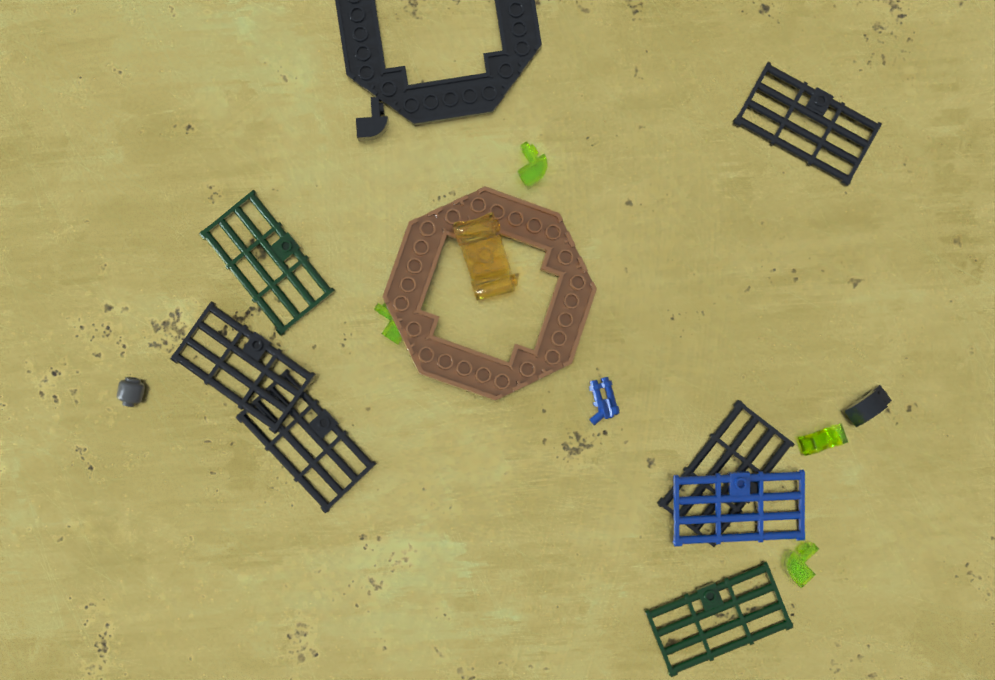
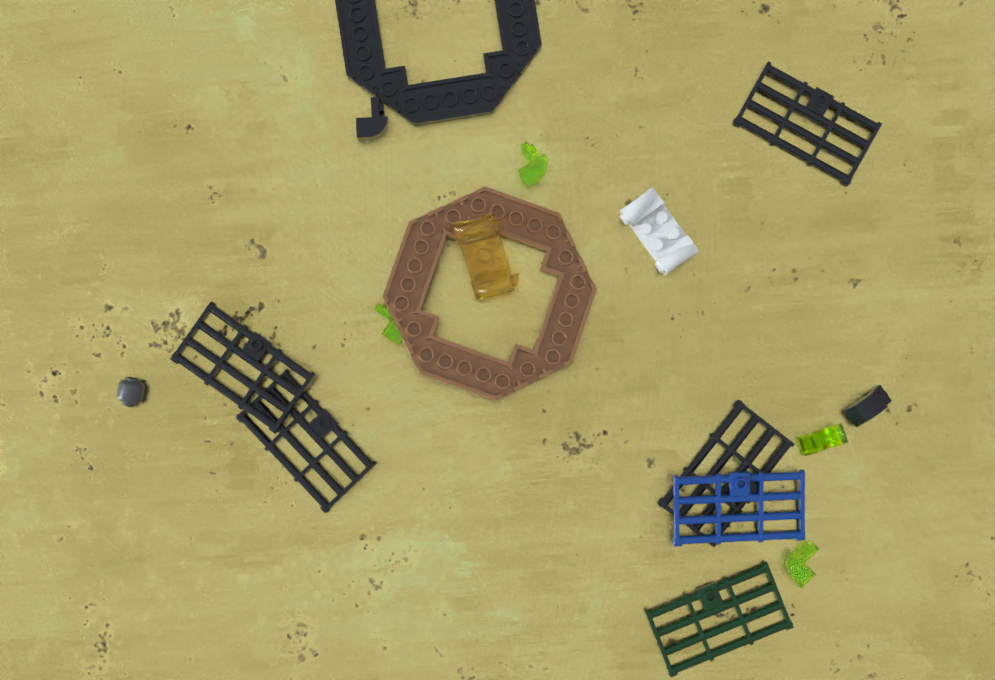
(279, 253): dark green door -> none
(606, 407): blue piece -> none
(658, 231): none -> white piece

